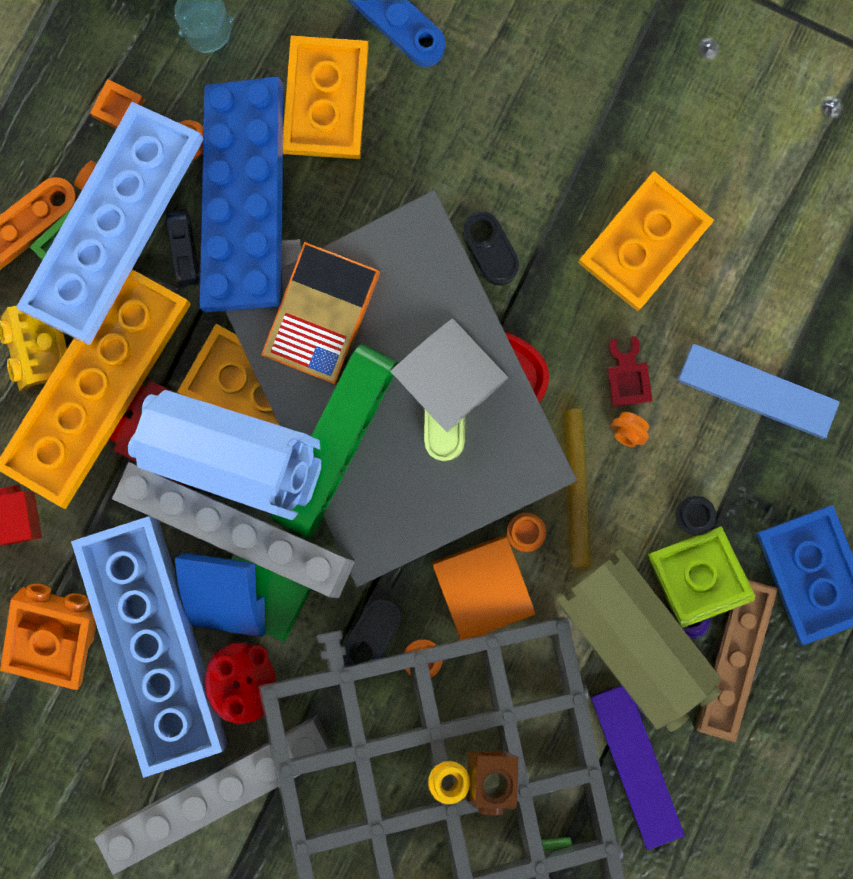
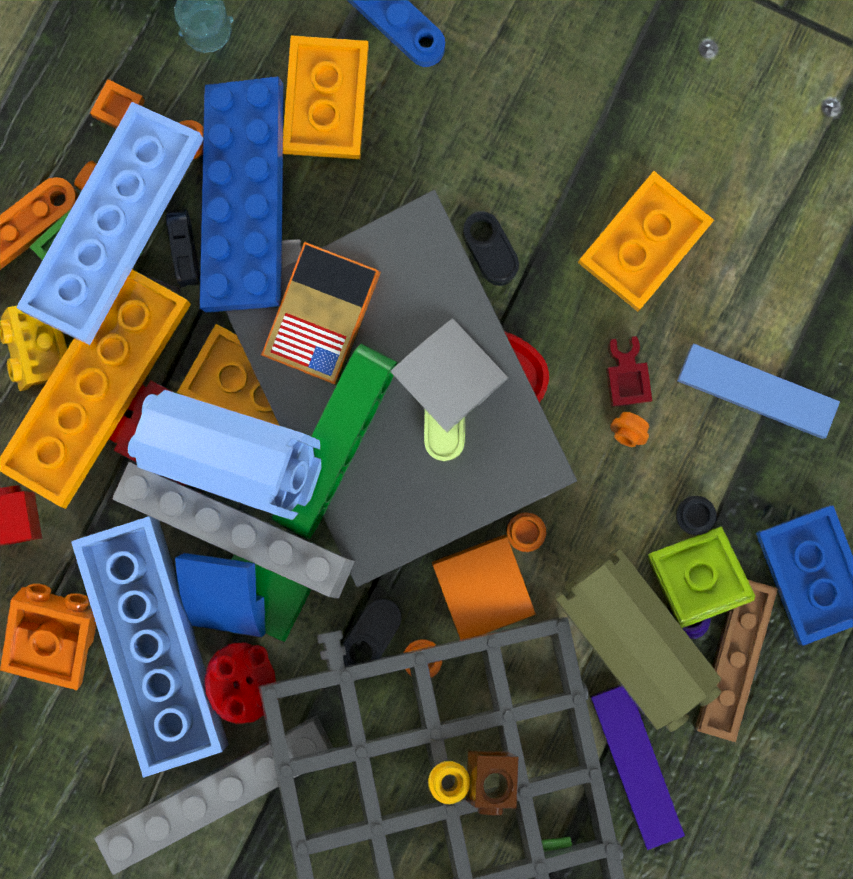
(577, 491): clear yellow piece -> none

